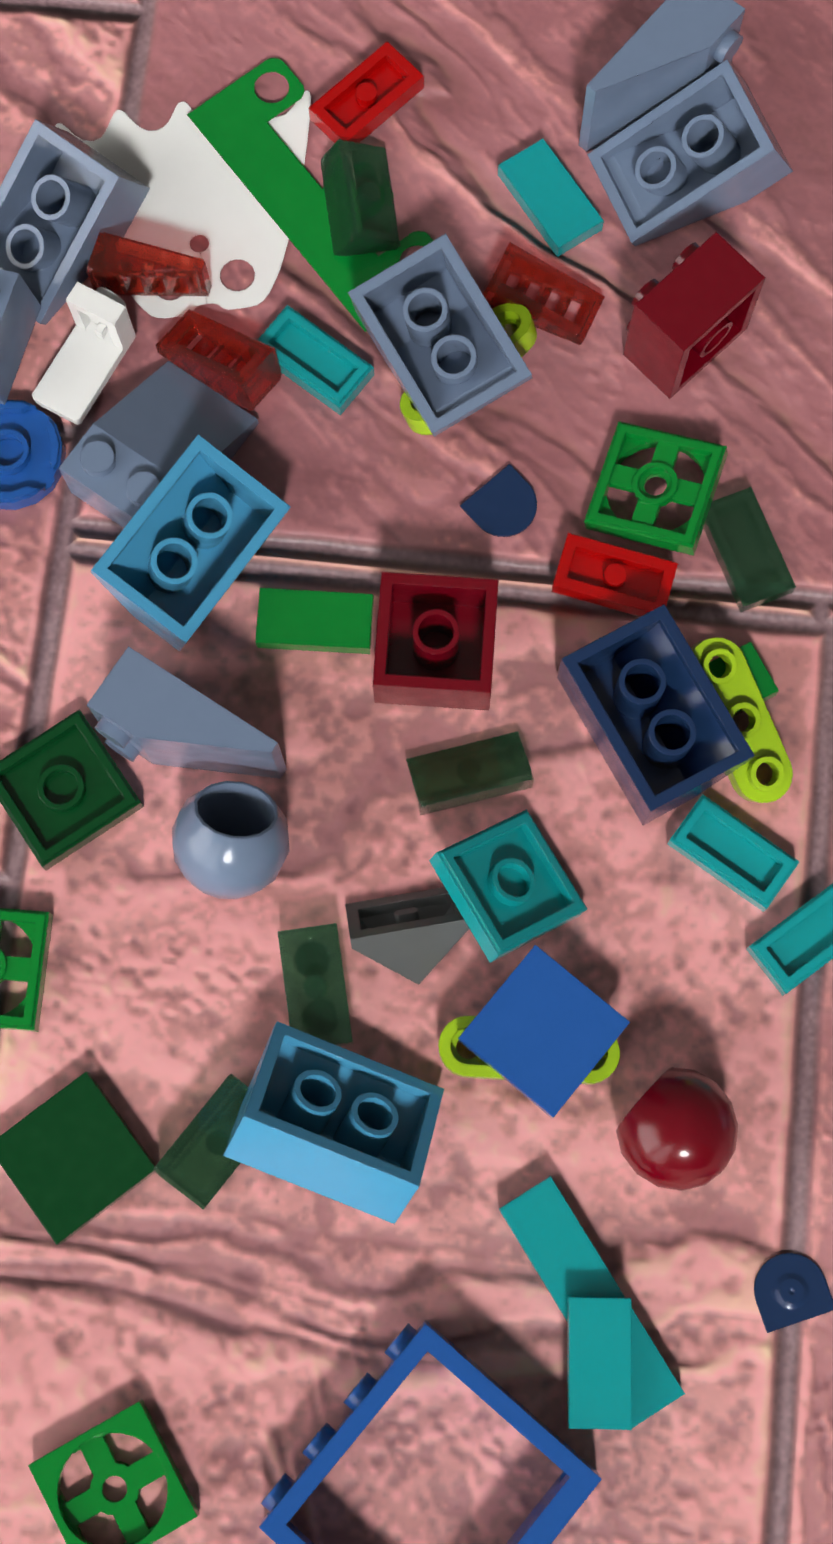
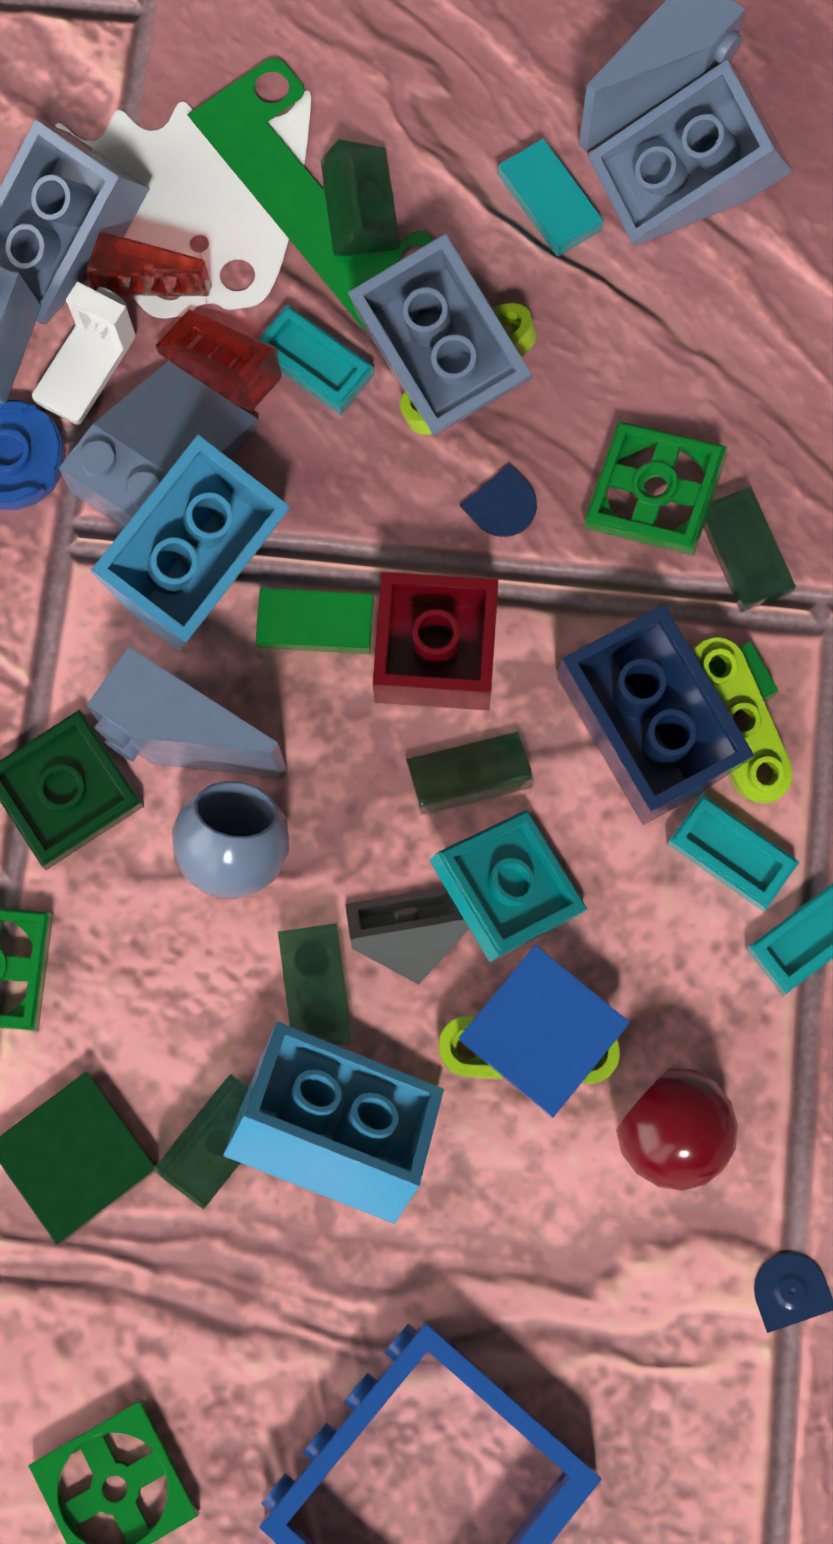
(367, 96): red plate -> none
(534, 271): clear red slope -> none
(574, 1268): teal tile -> none
(599, 1363): teal tile -> none
(613, 576): red plate -> none
(691, 313): dark red brick -> none

